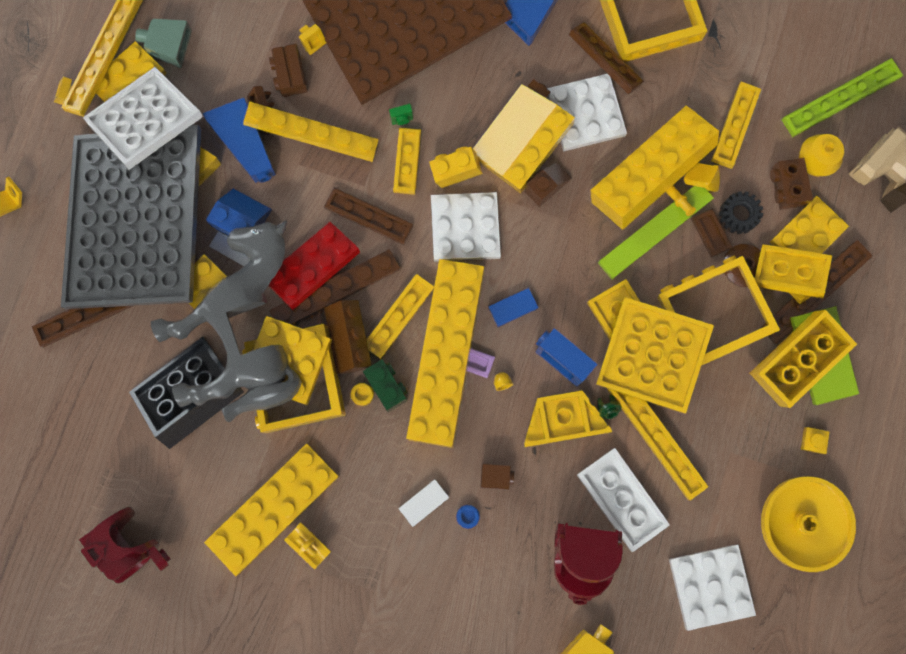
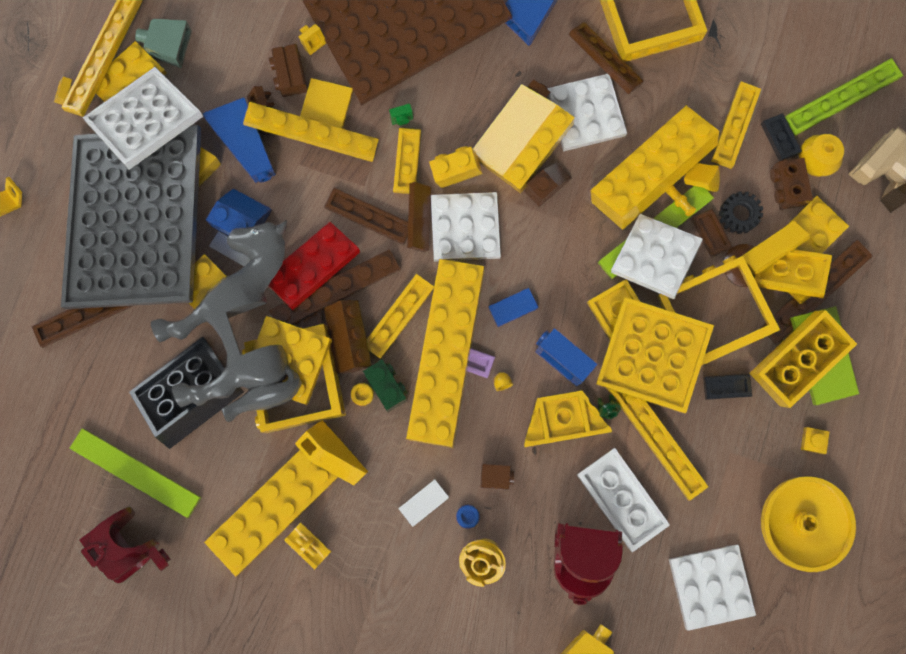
(135, 473): none -> lime tile
(327, 102): none -> yellow tile
(330, 453): none -> yellow slope
(419, 217): none -> reddish brown tile
(482, 562): none -> yellow cone
(656, 256): none -> white plate
(727, 386): none -> black plate
(775, 247): none -> yellow tile
(781, 137): none -> black plate

